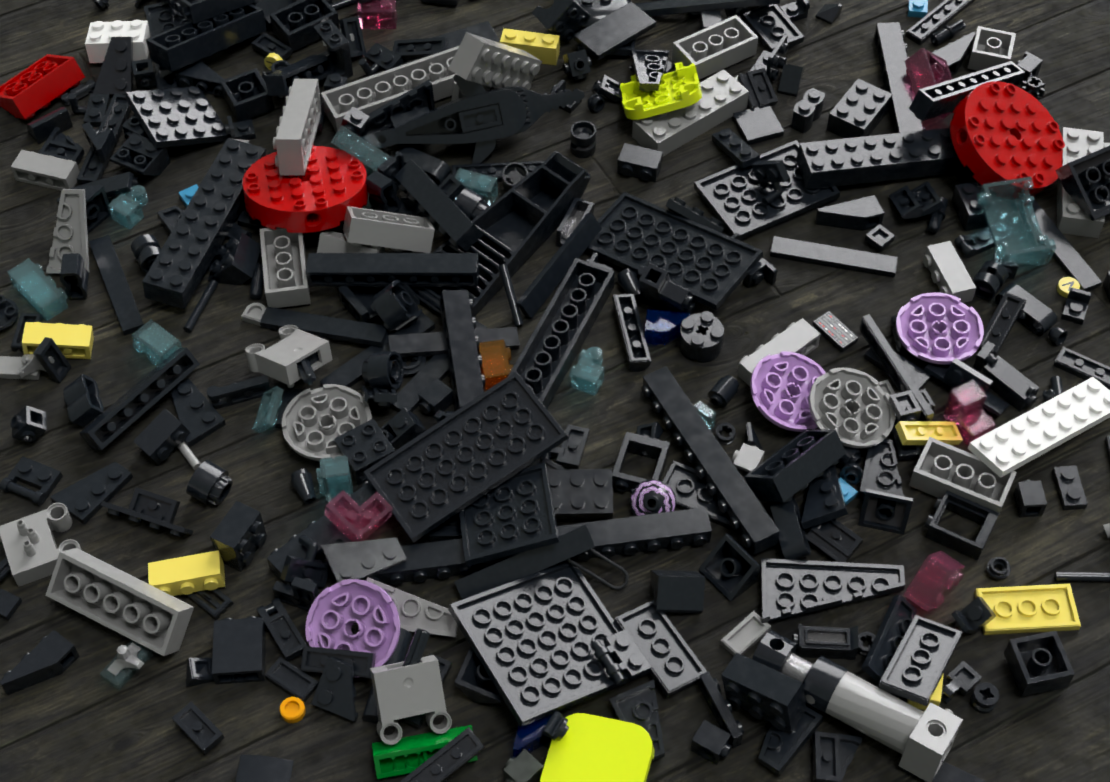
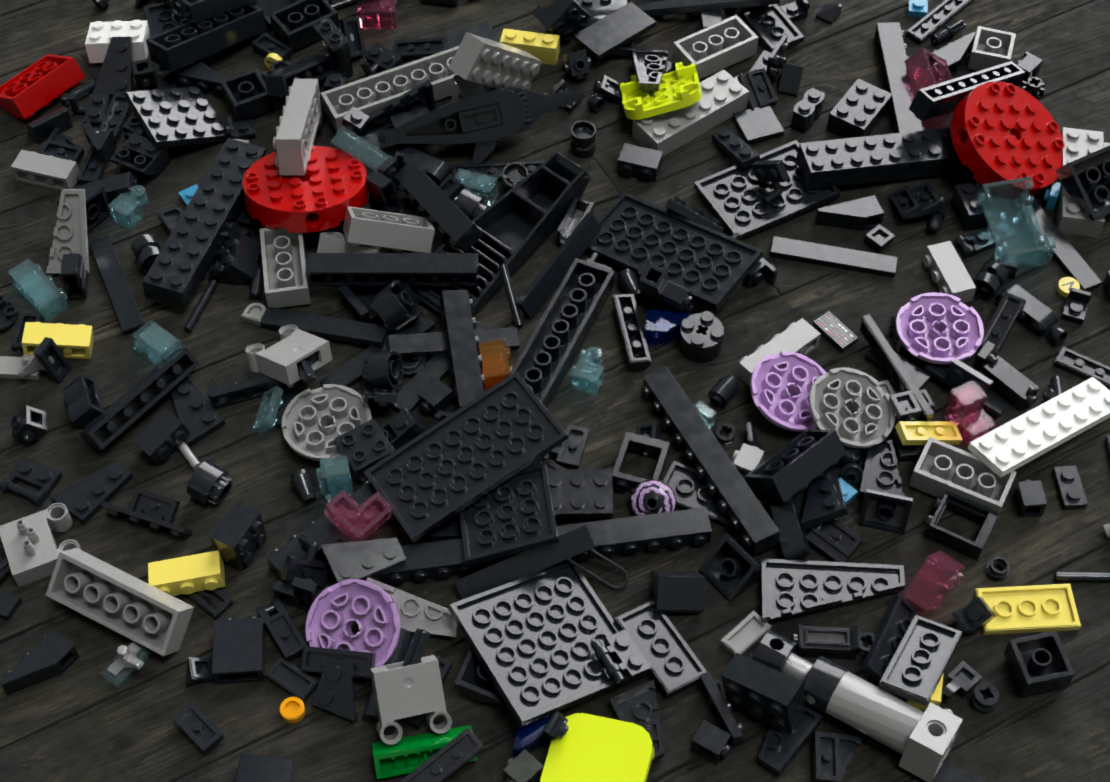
(1051, 195): none -> dark azure plate

